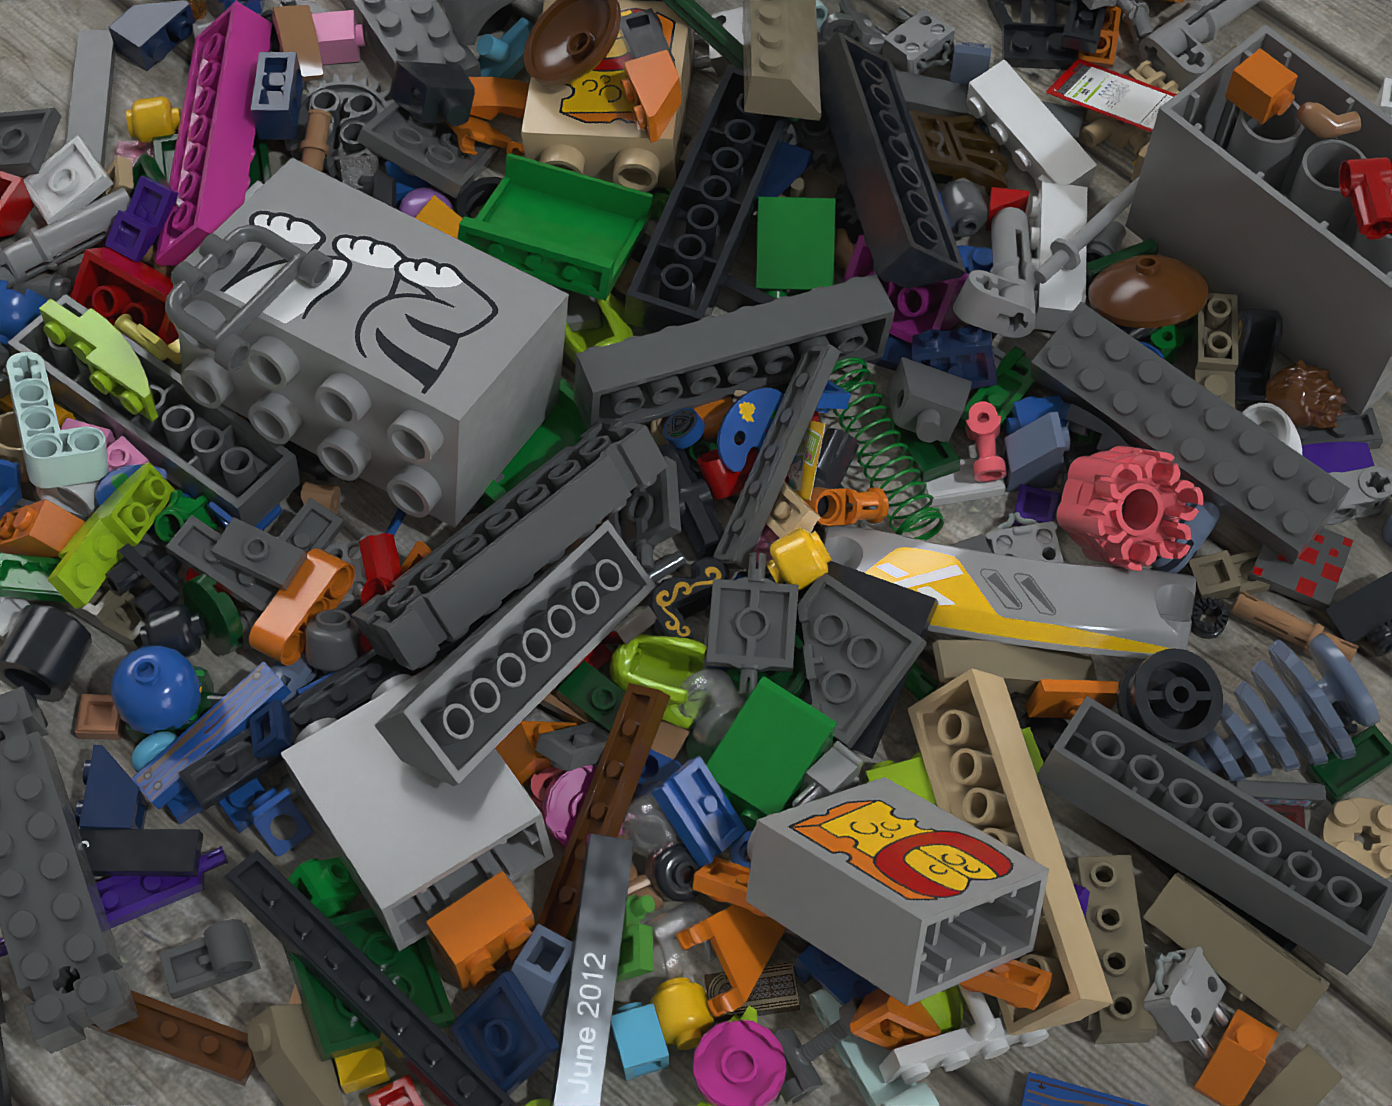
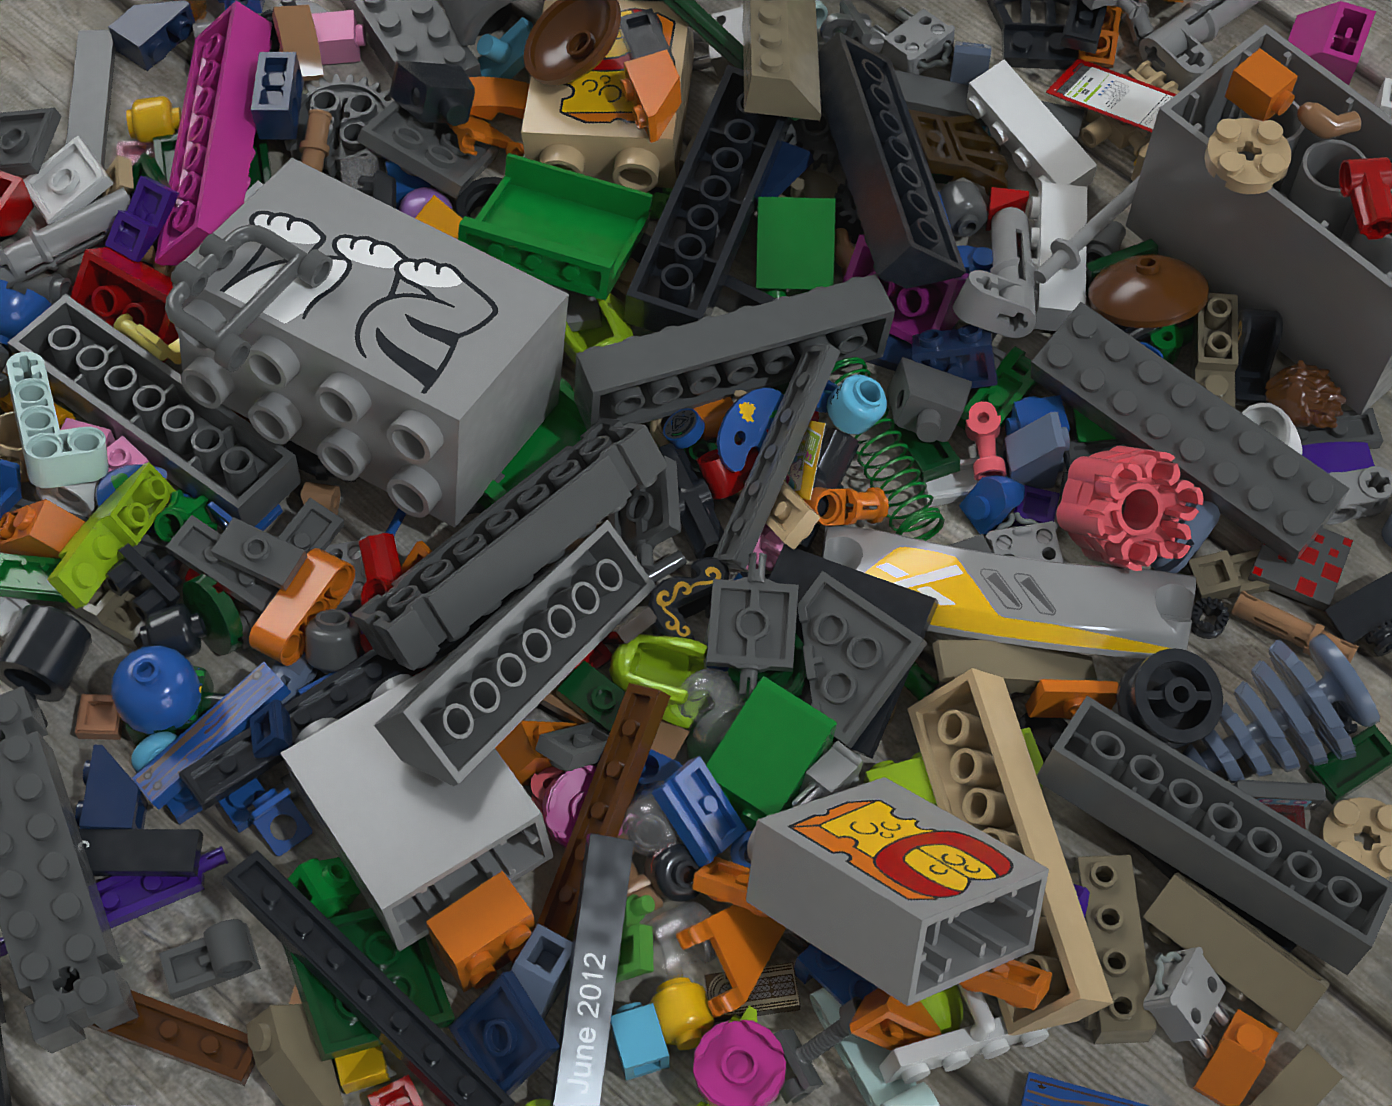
(108, 355): lime slope -> none
(798, 558): yellow head -> none
(856, 404): none -> medium azure head
(992, 501): none -> blue plate
(1083, 422): black slope -> none
(1253, 136): none -> tan plate
(1333, 36): none -> dark pink slope

